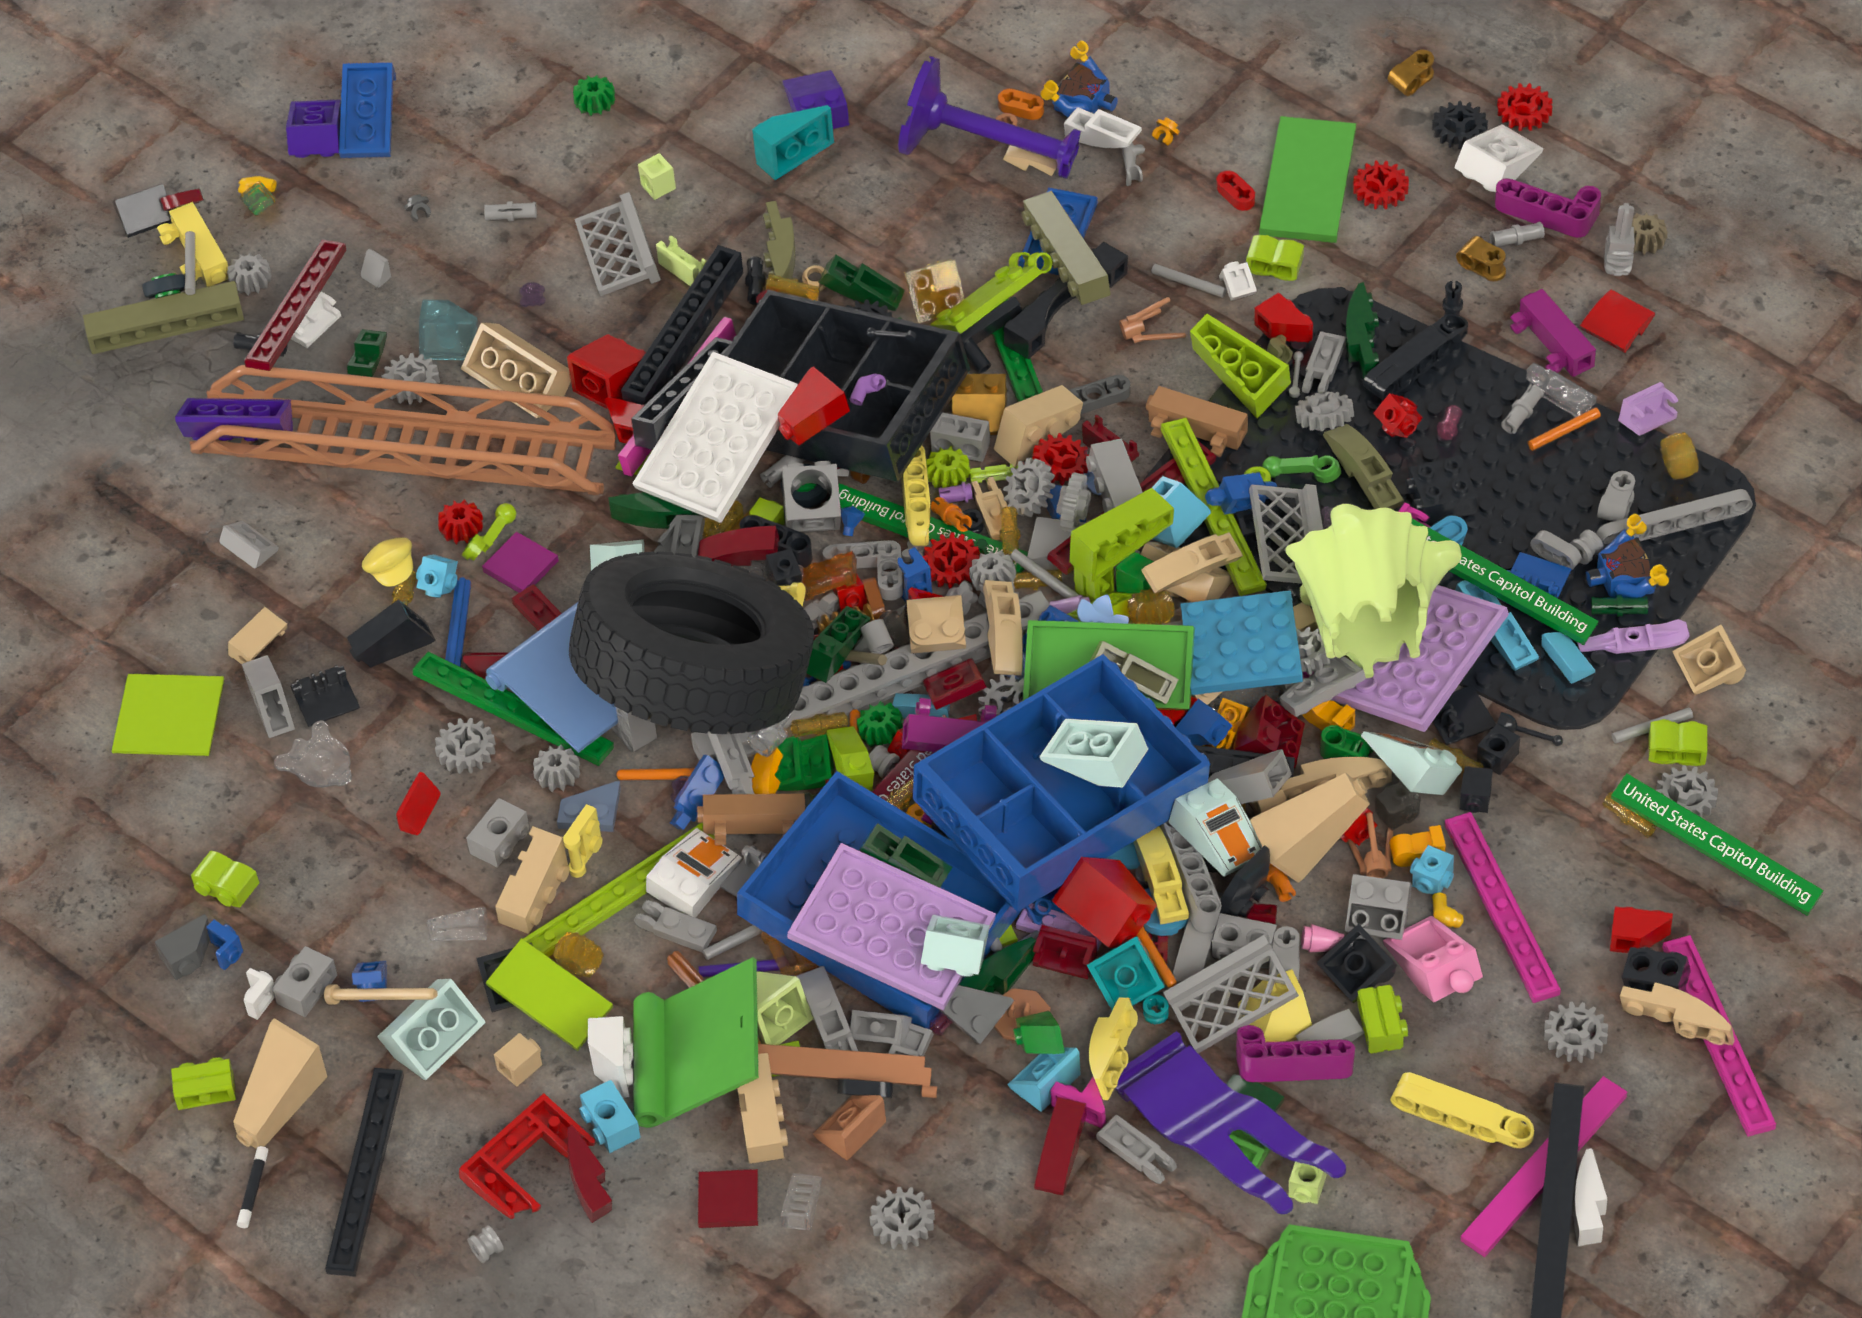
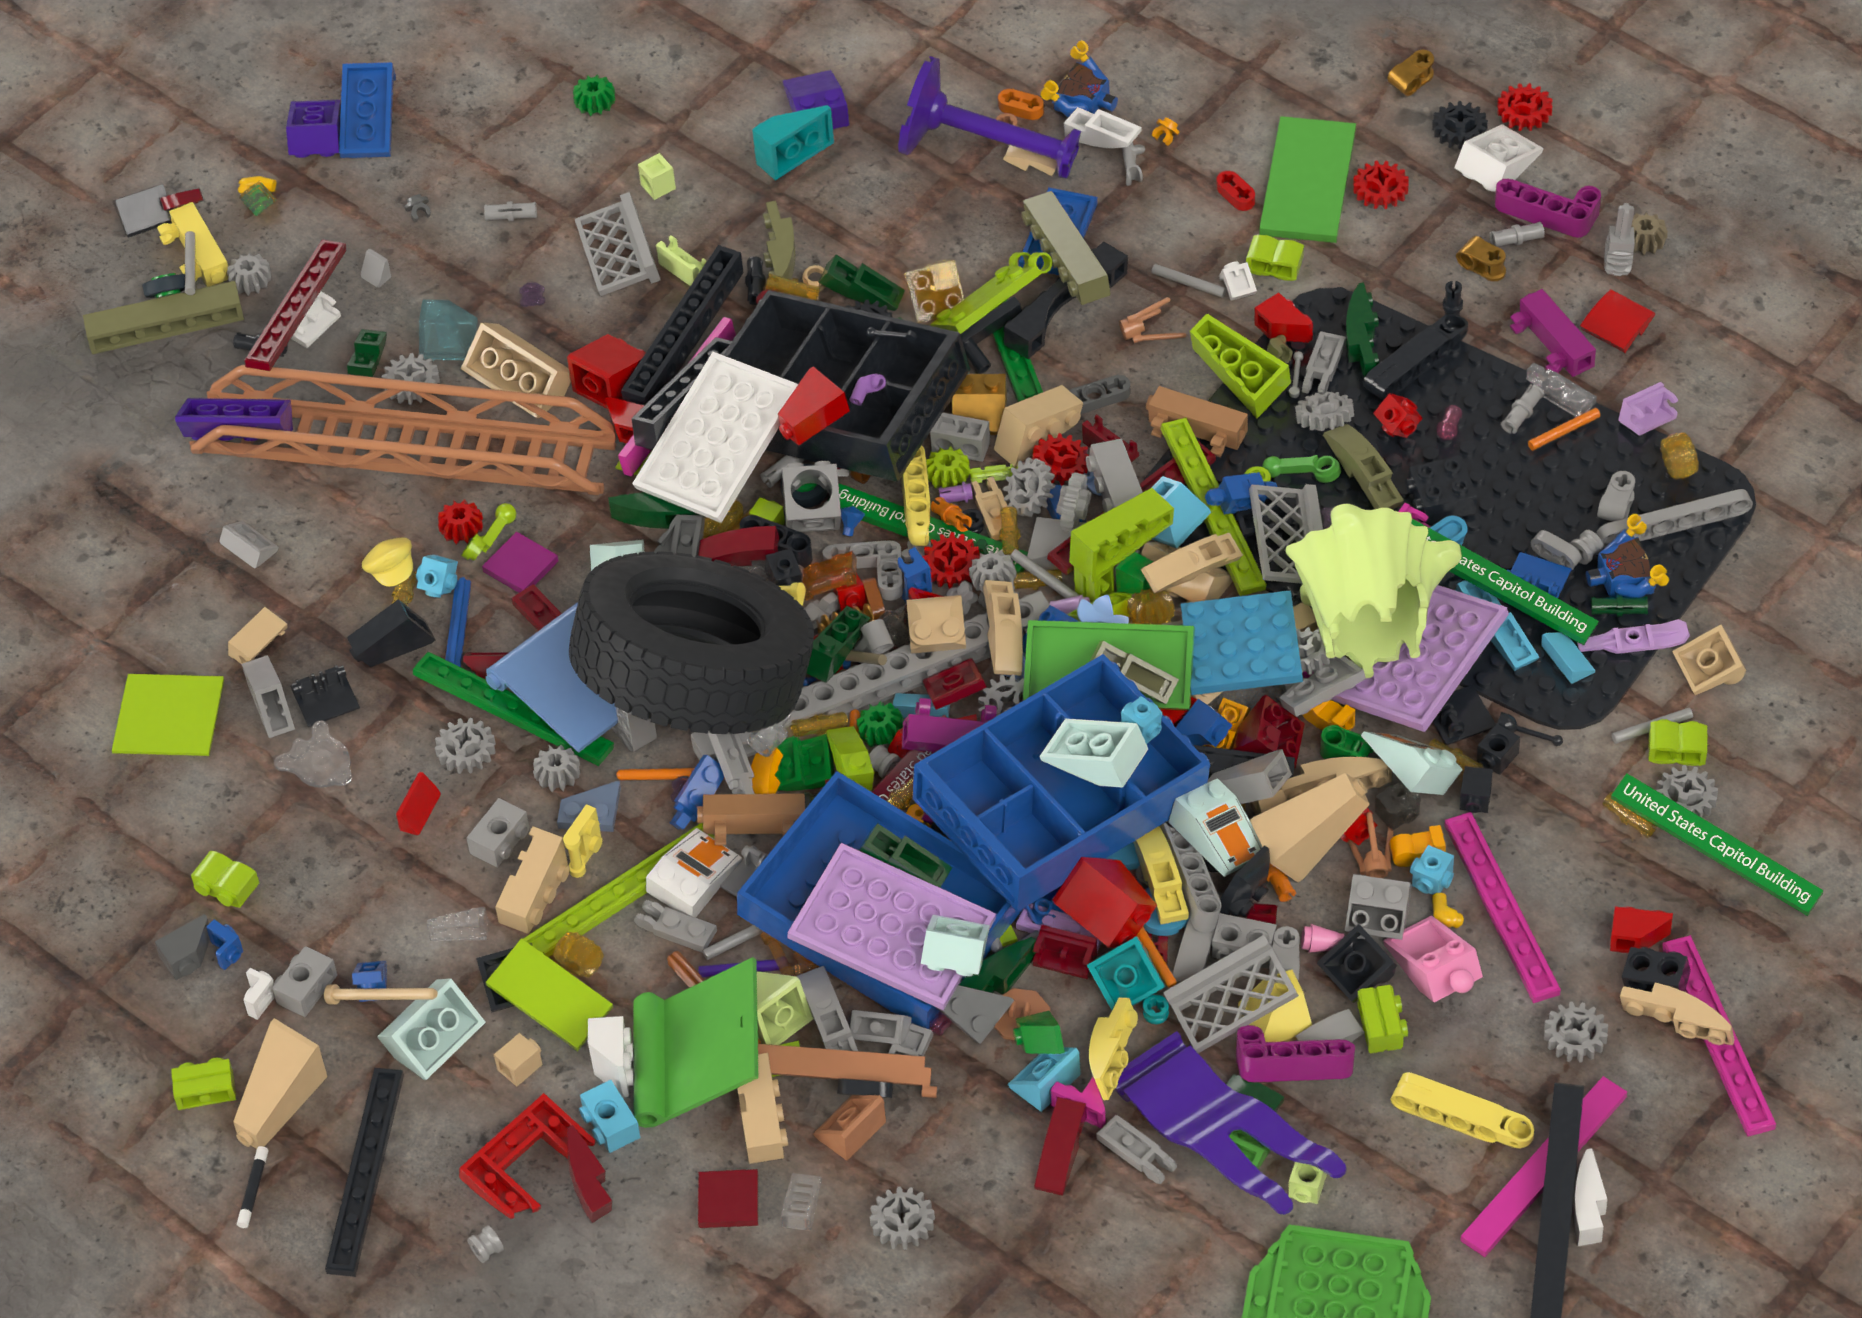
(1146, 715): none -> medium azure brick

